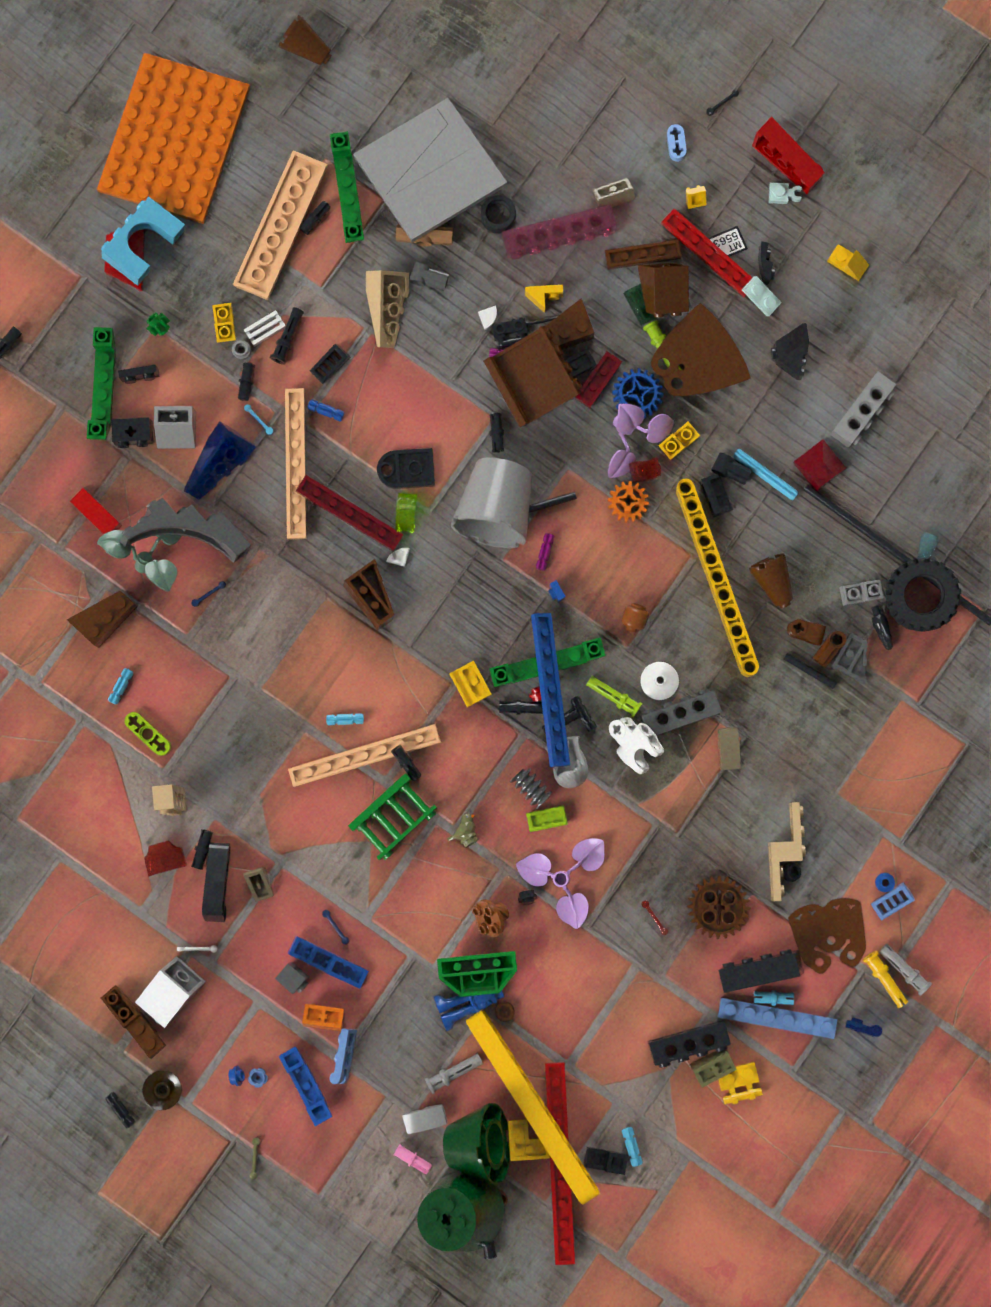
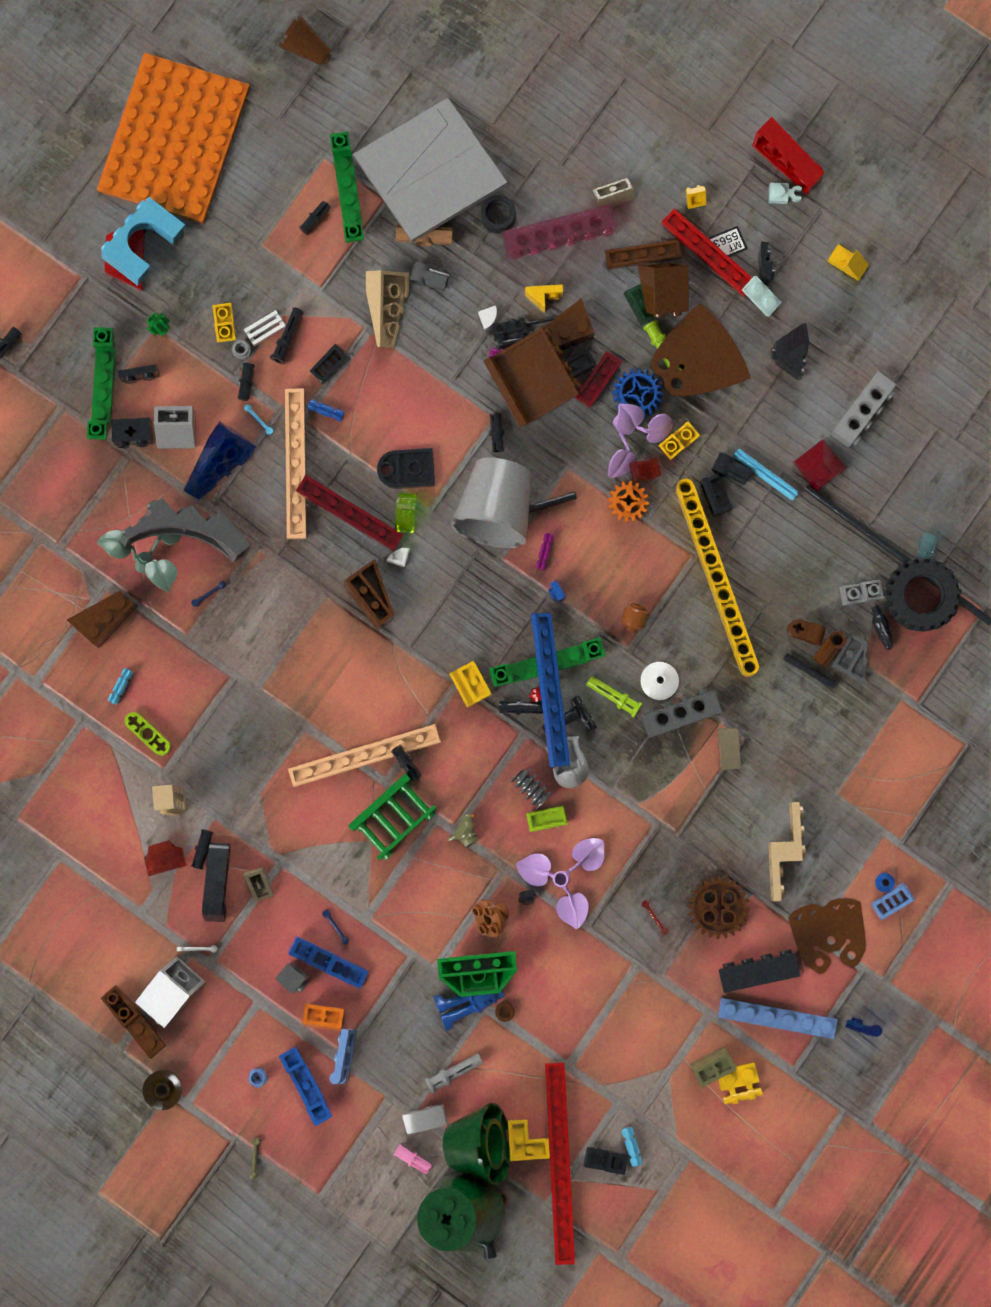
(95, 512): red slope -> none
(120, 1110): black axle -> none
(236, 1076): blue plate -> none
(280, 225): light nougat plate -> none
(345, 719): medium azure axle -> none
(533, 1107): yellow beam -> none
(633, 741): white piece -> none
(680, 142): light blue beam -> none
(710, 111): black hinge -> none
(720, 1043): black brick -> none
(773, 997): medium azure pin -> none
(774, 579): reddish brown cone -> none
(791, 872): black plate -> none
(881, 972): yellow pin -> none
(911, 975): light grey pin -> none

